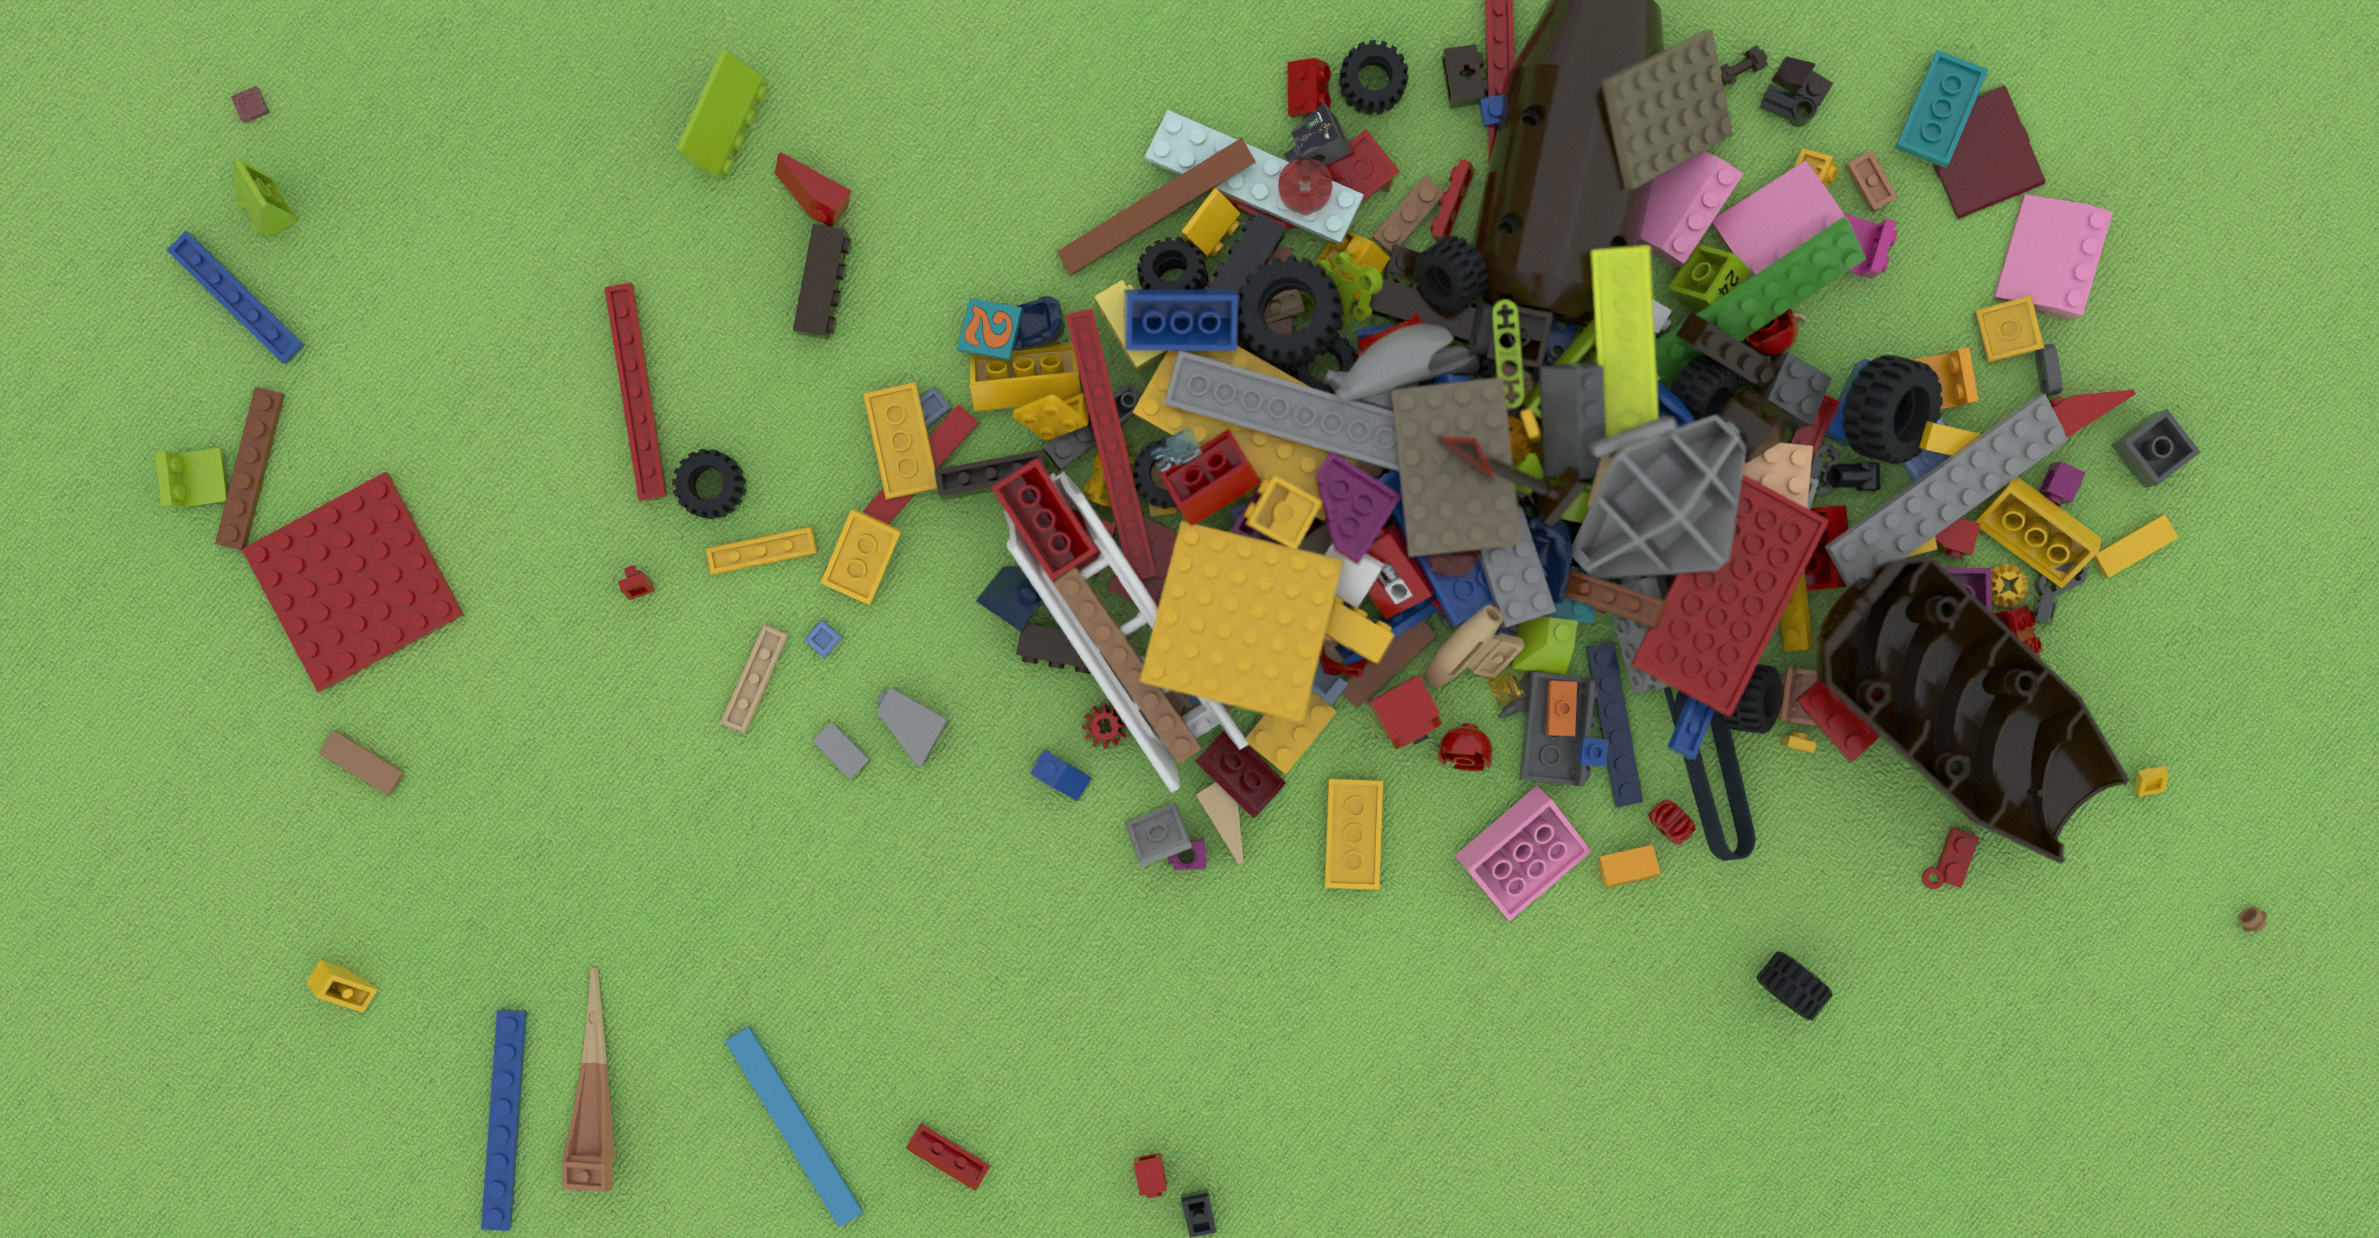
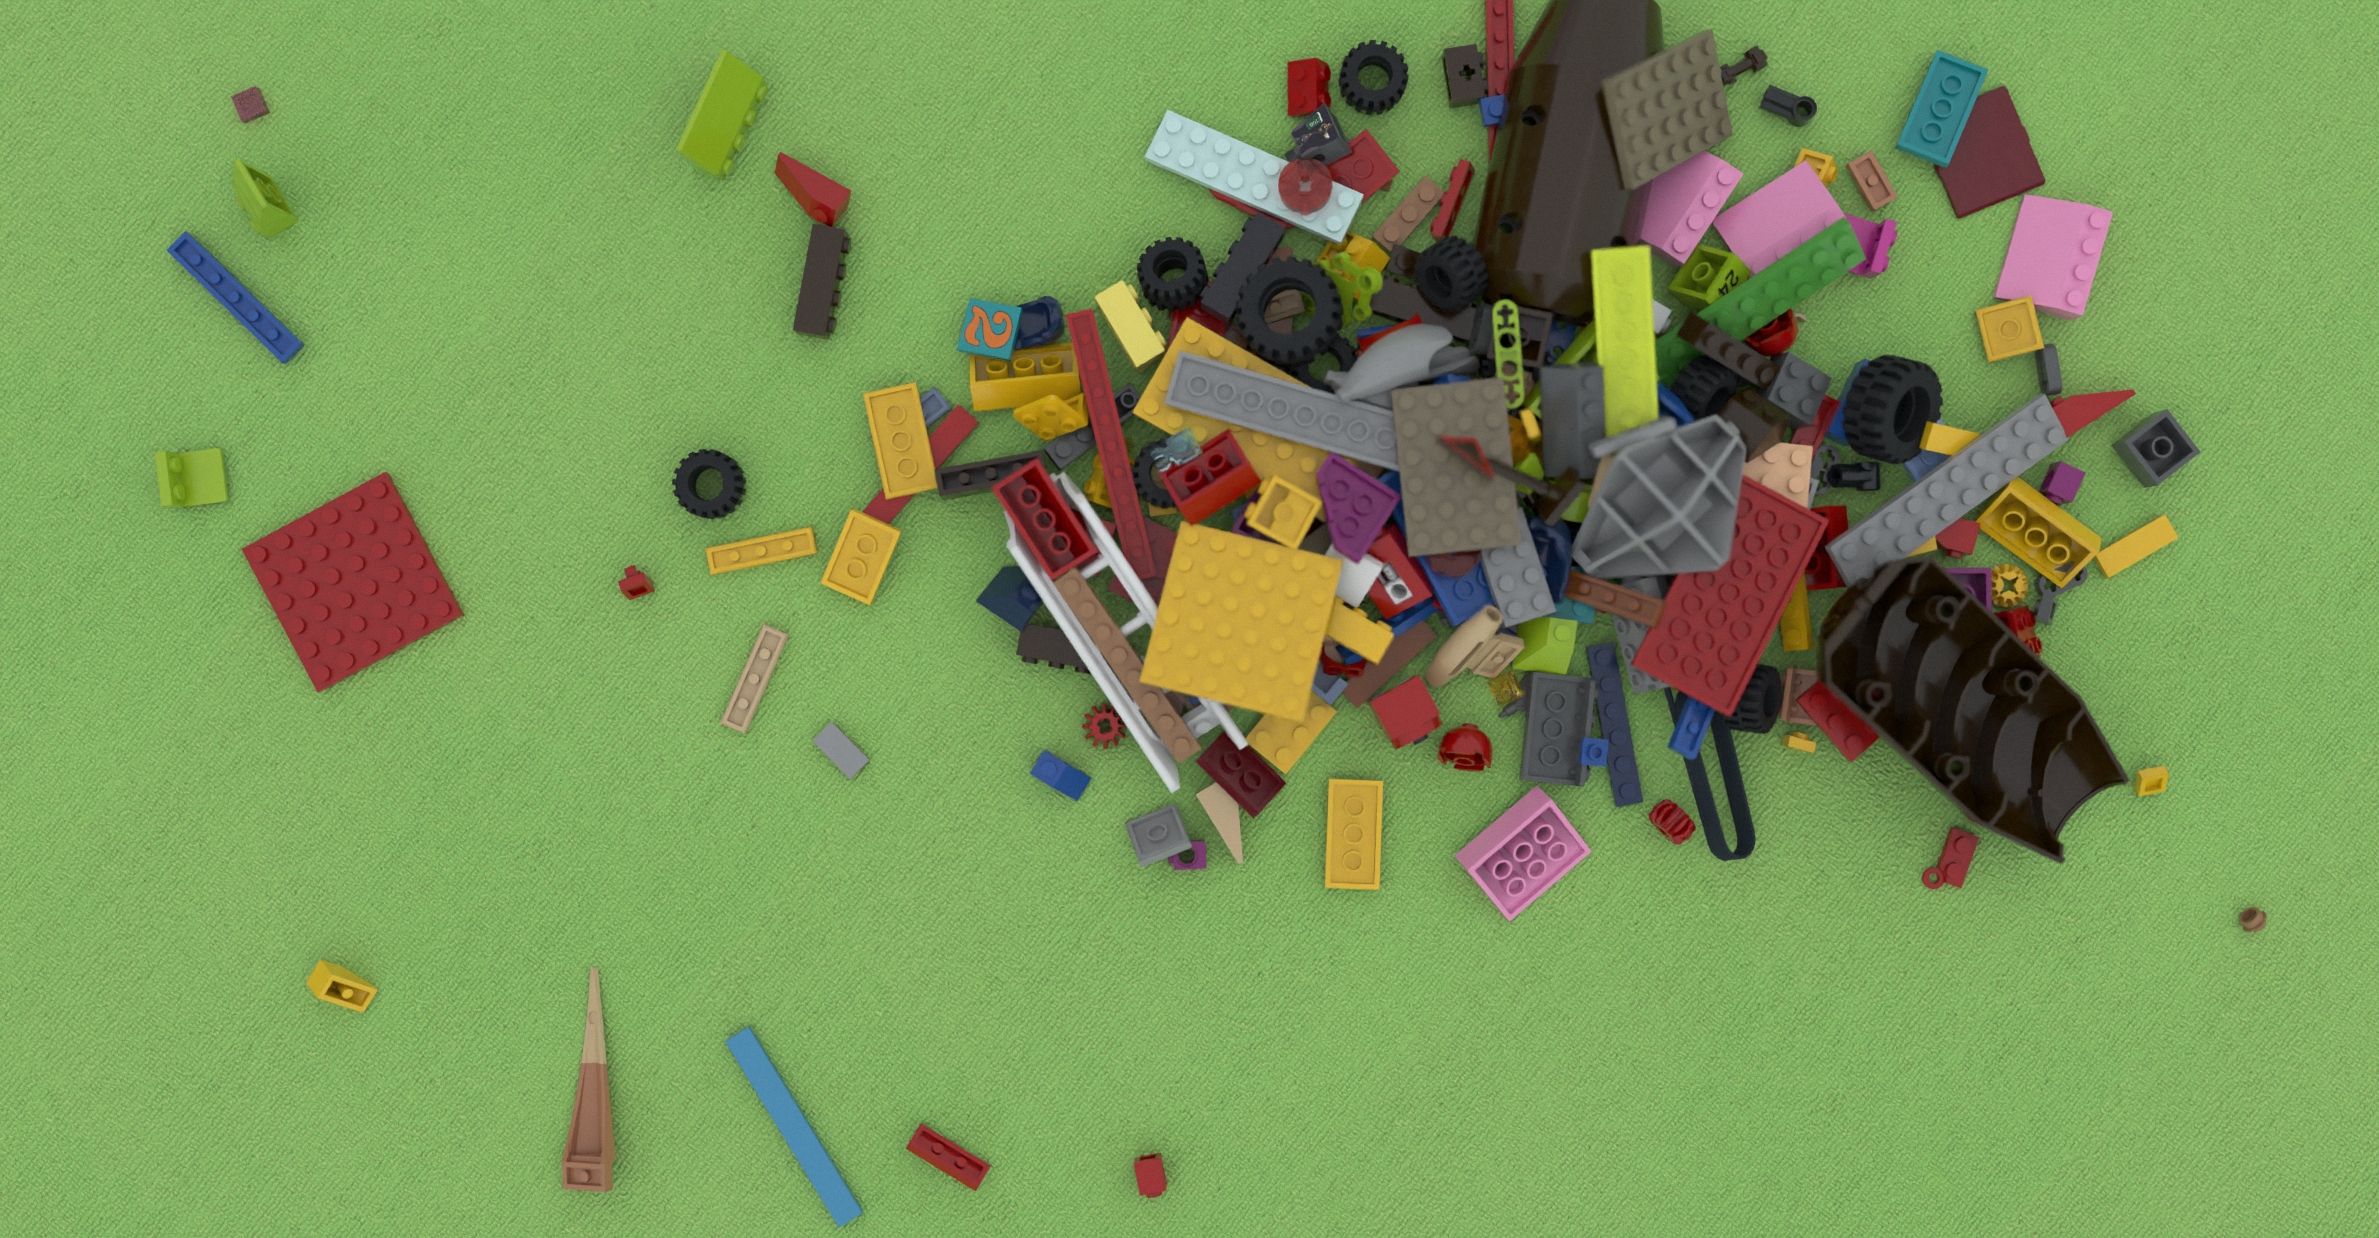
(250, 468): dark orange plate -> none
(361, 762): medium nougat tile -> none
(504, 1120): blue plate -> none
(635, 391): red plate -> none
(823, 639): medium blue tile -> none
(911, 723): light grey slope -> none
(1156, 206): dark orange tile -> none
(1180, 319): blue slope -> none
(1198, 1213): black slope -> none
(1212, 224): yellow slope -> none
(1561, 708): orange plate -> none
(1628, 866): light orange hinge -> none
(1794, 985): black tyre -> none
(1801, 80): dark brown slope -> none
(1955, 376): light orange bracket -> none

